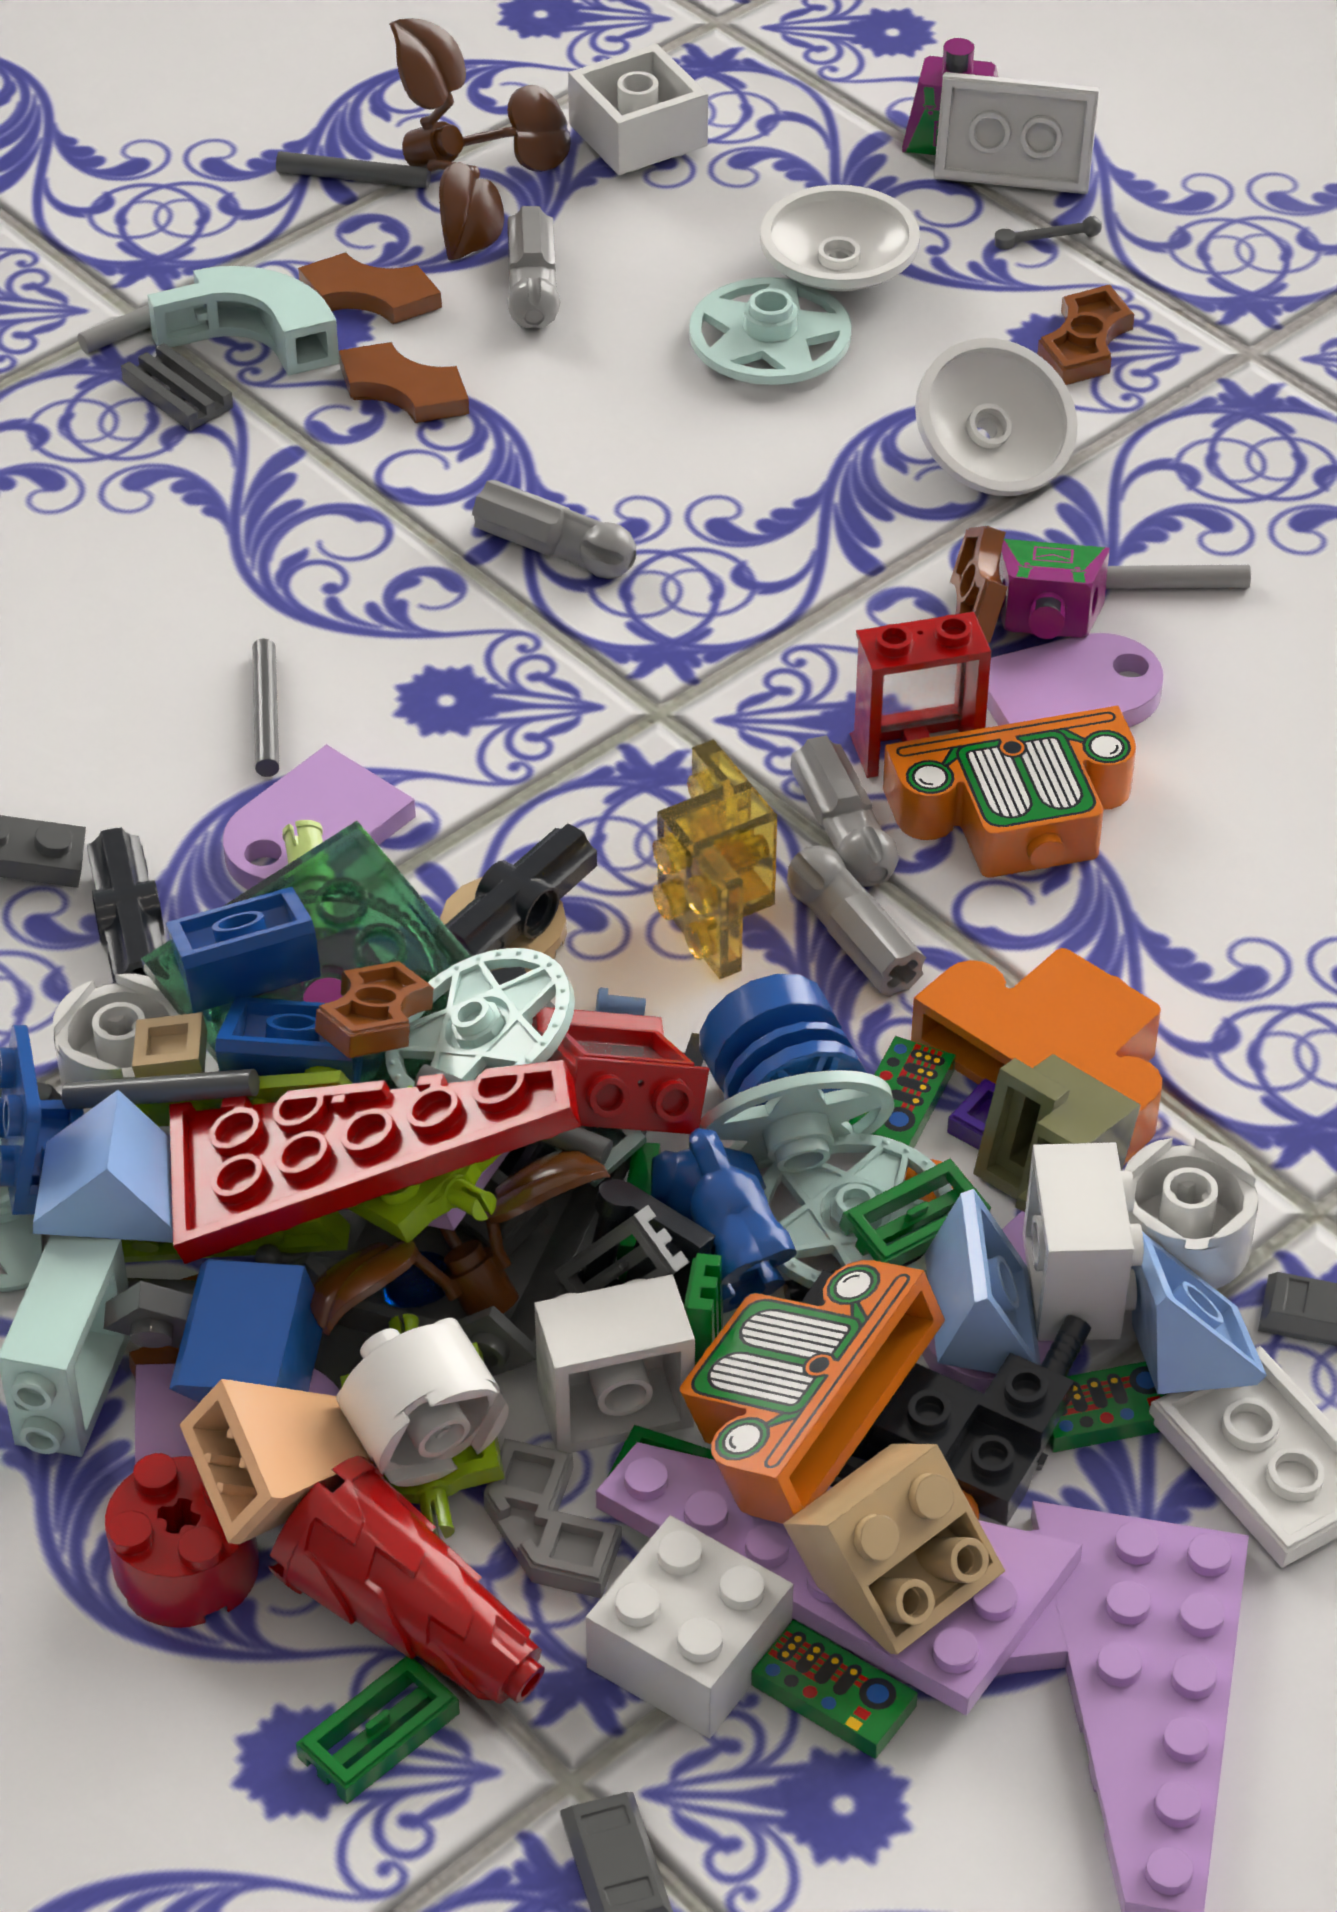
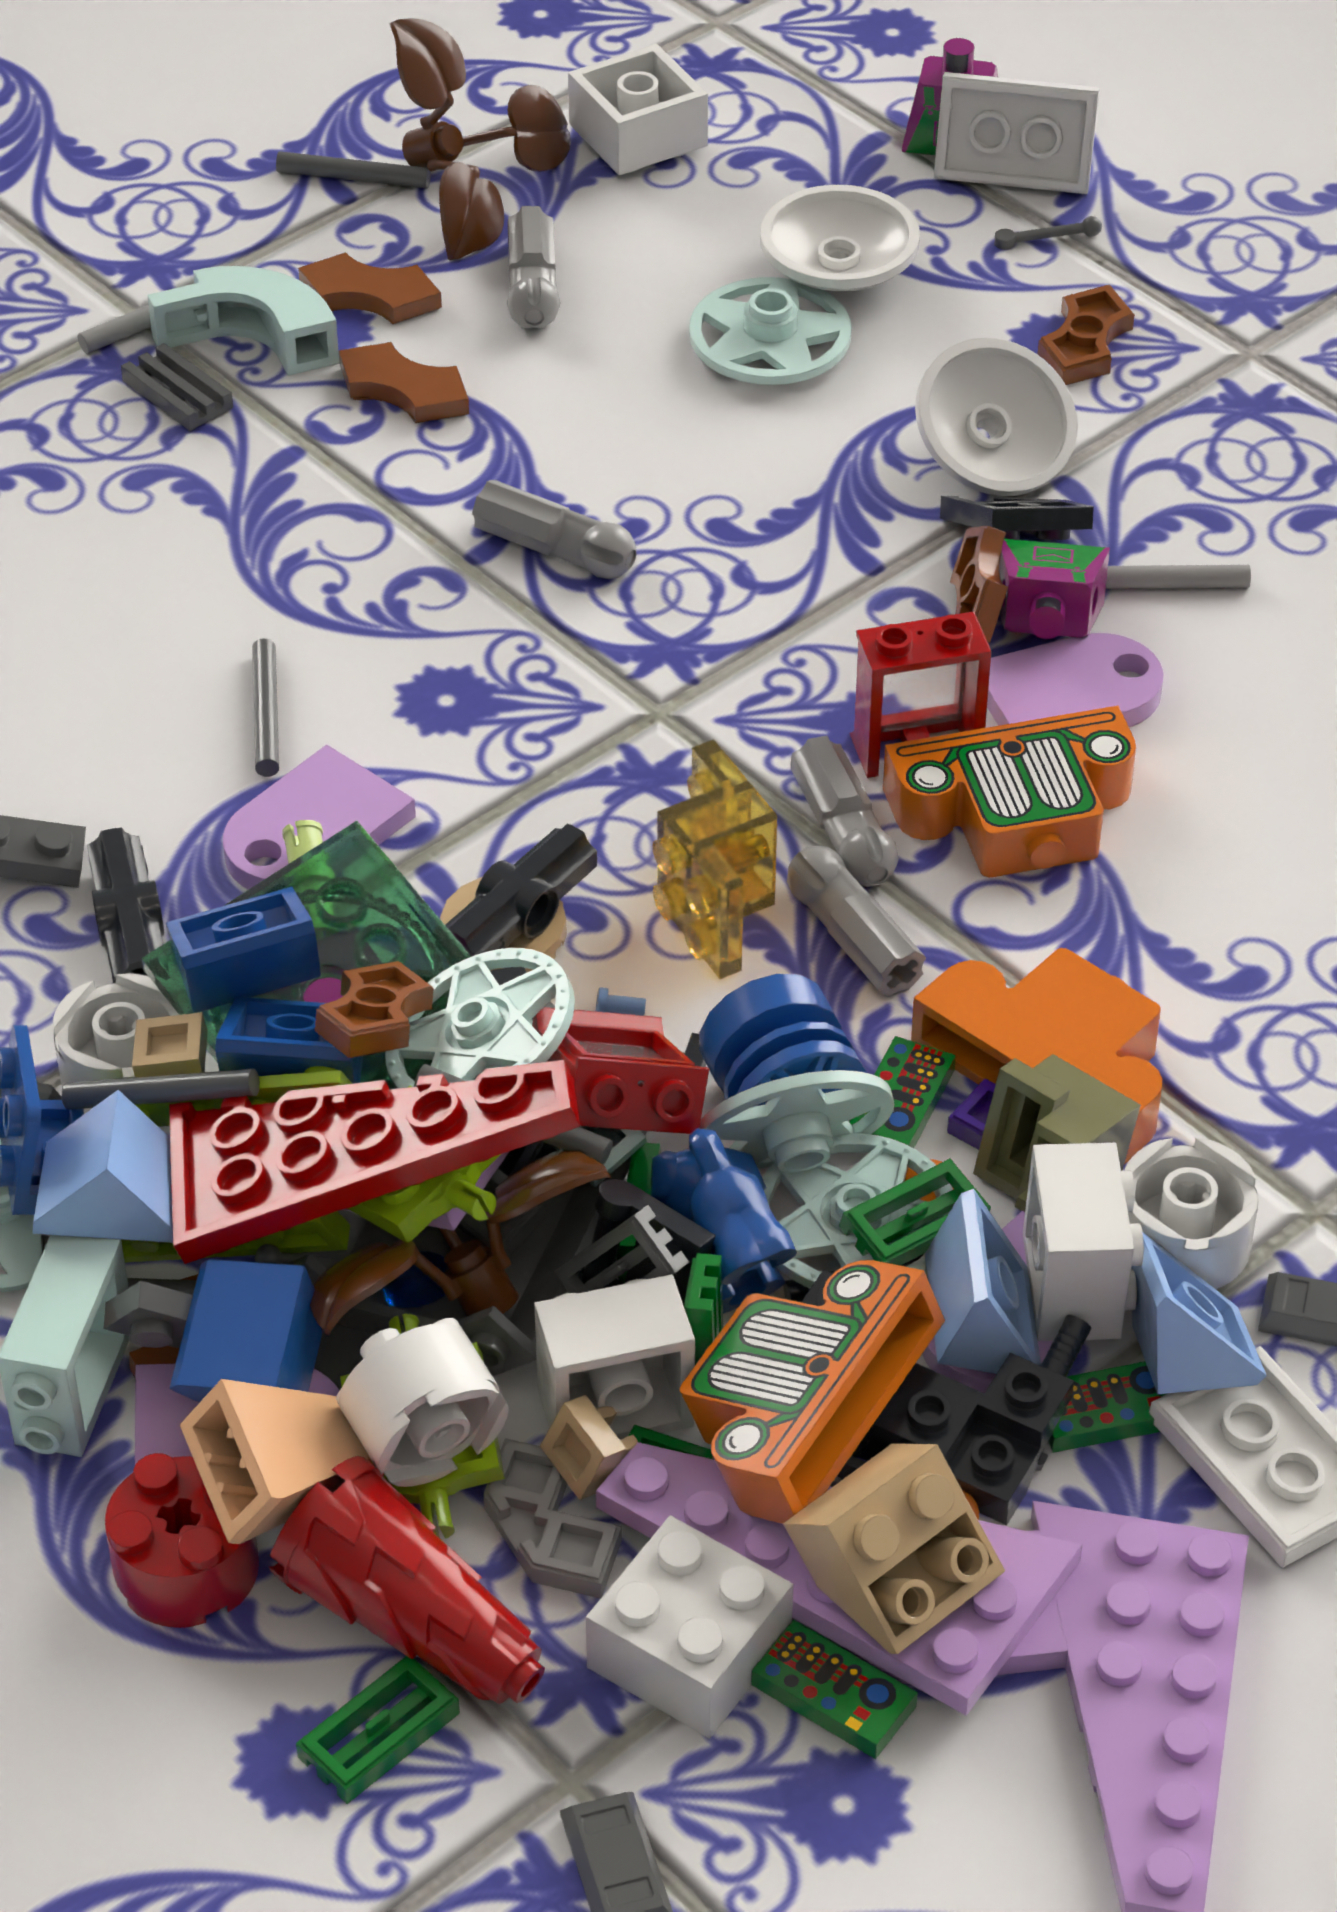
(585, 1445): none -> tan tile
(1048, 517): none -> black wing

